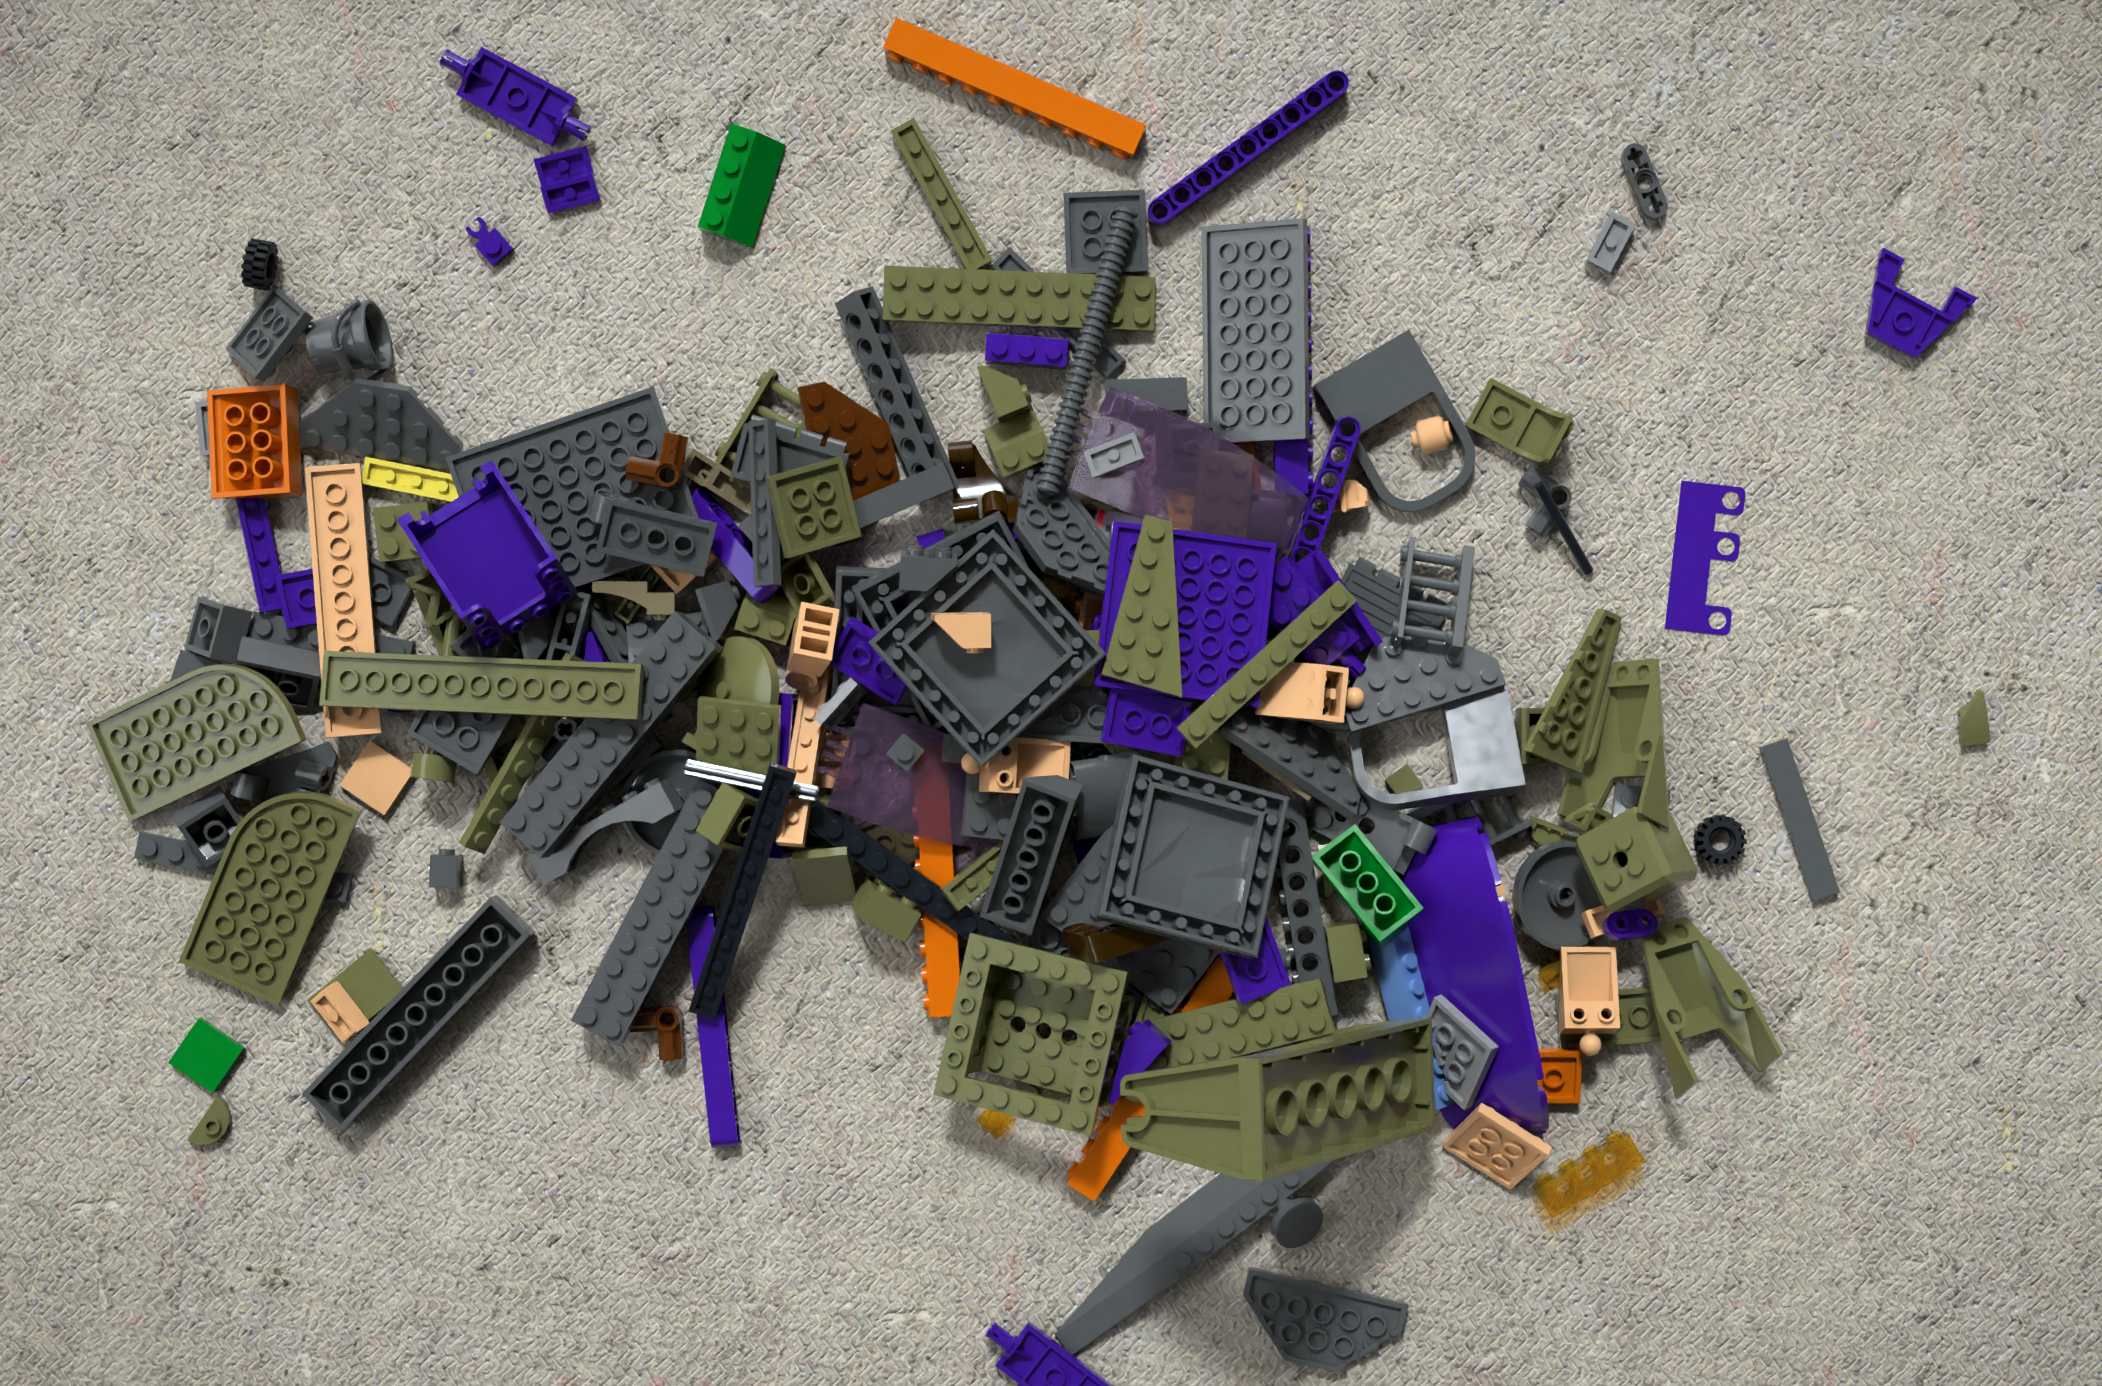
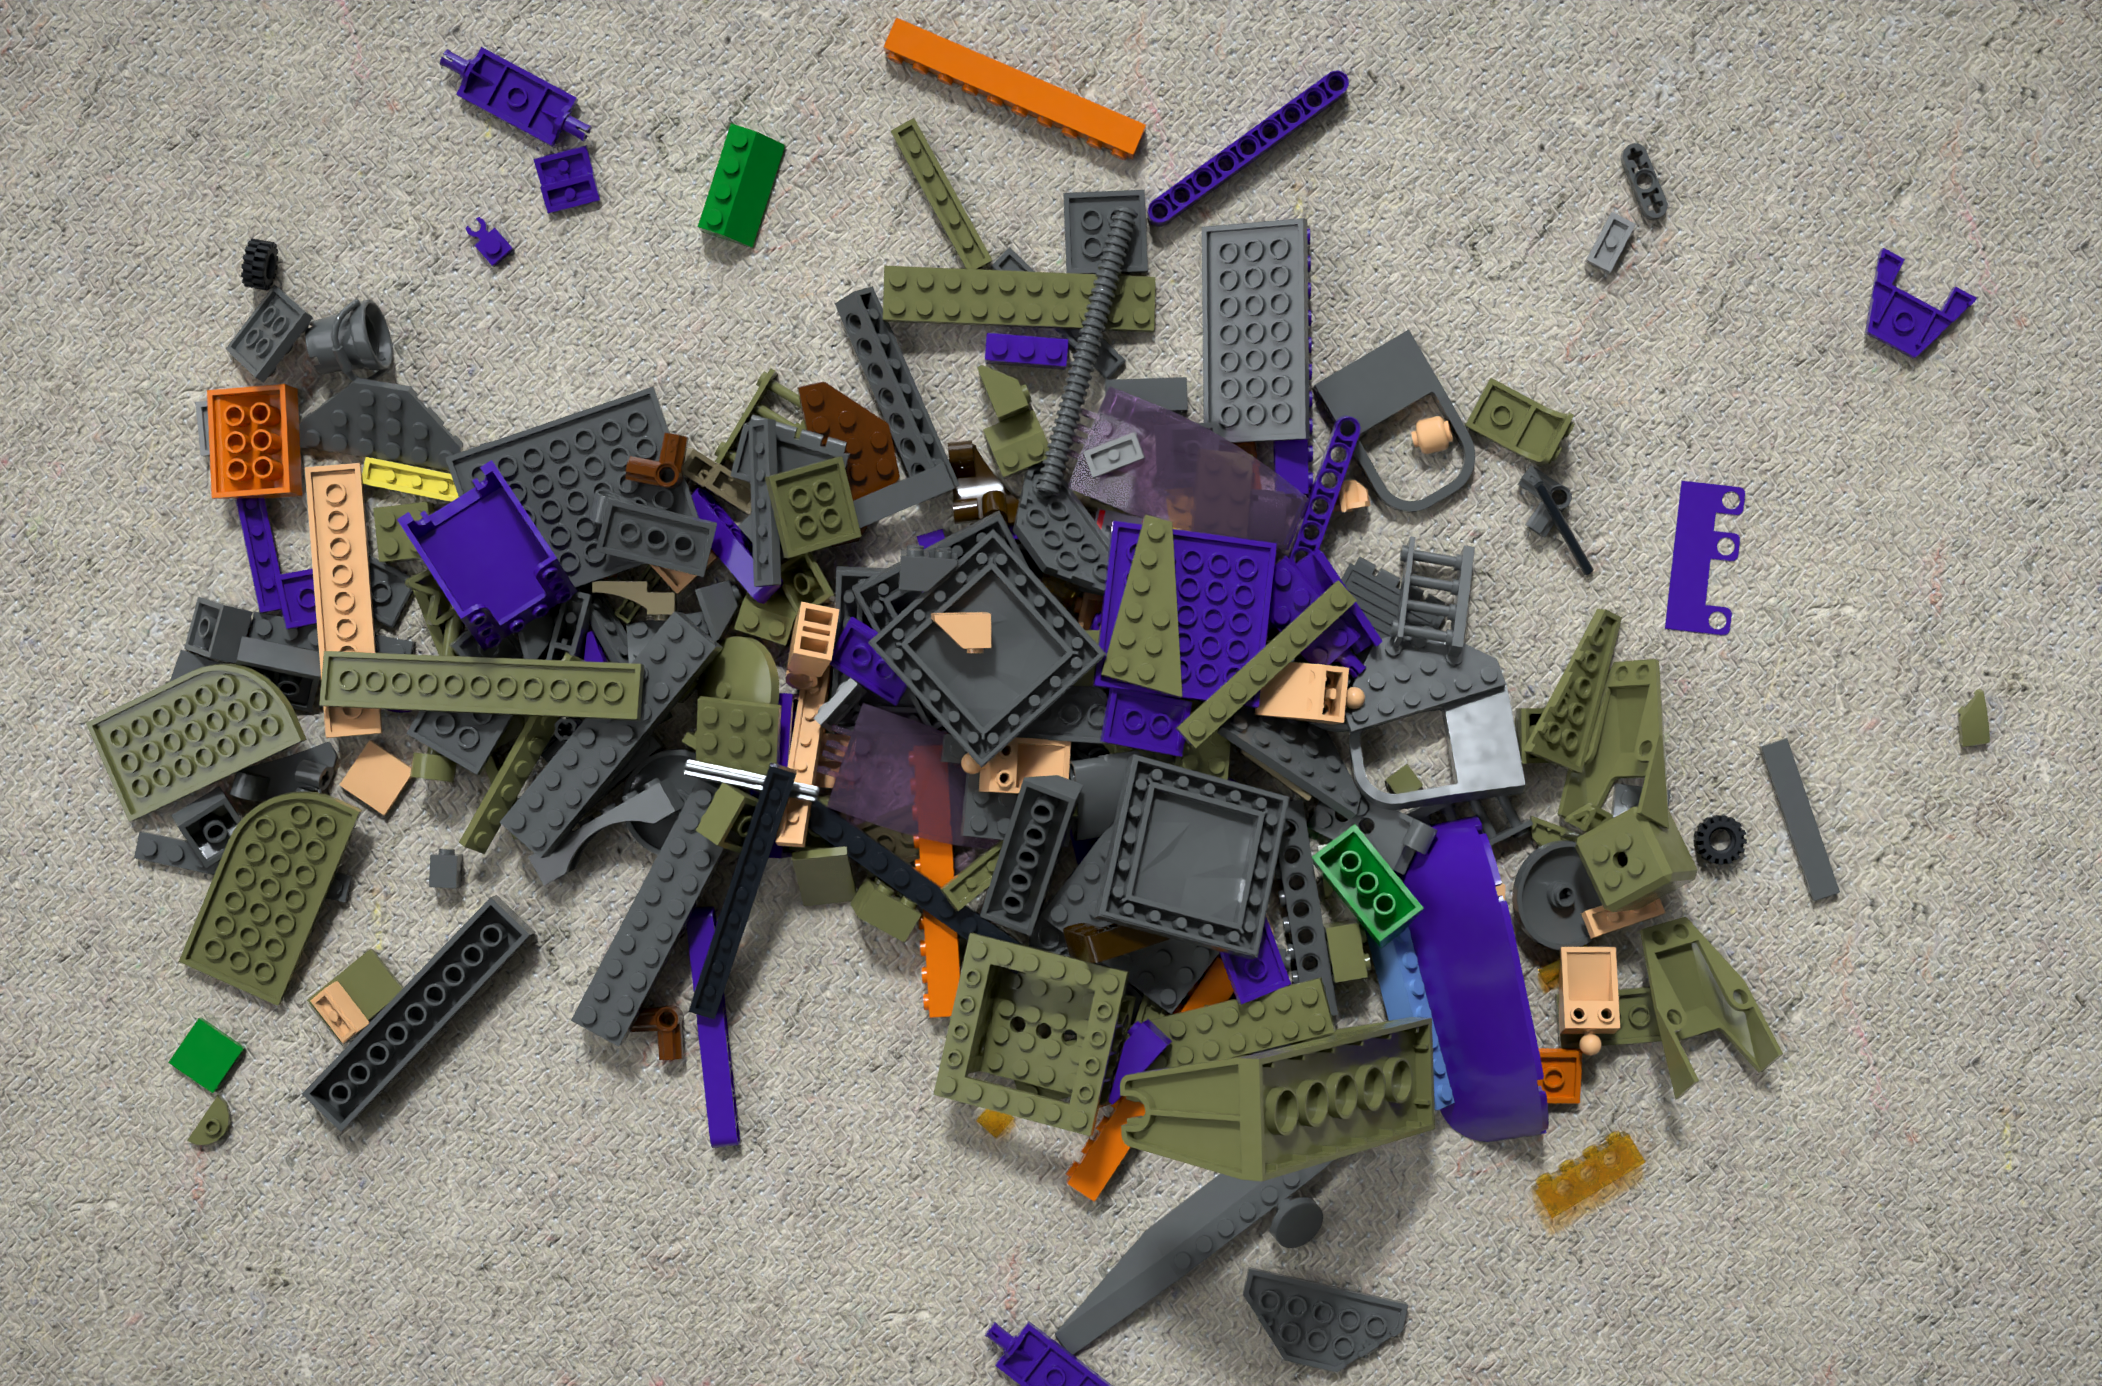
(905, 752): dark grey plate -> none
(1460, 1050): light grey plate -> none
(1496, 1146): light nougat plate -> none
(1632, 925): dark purple plate -> none

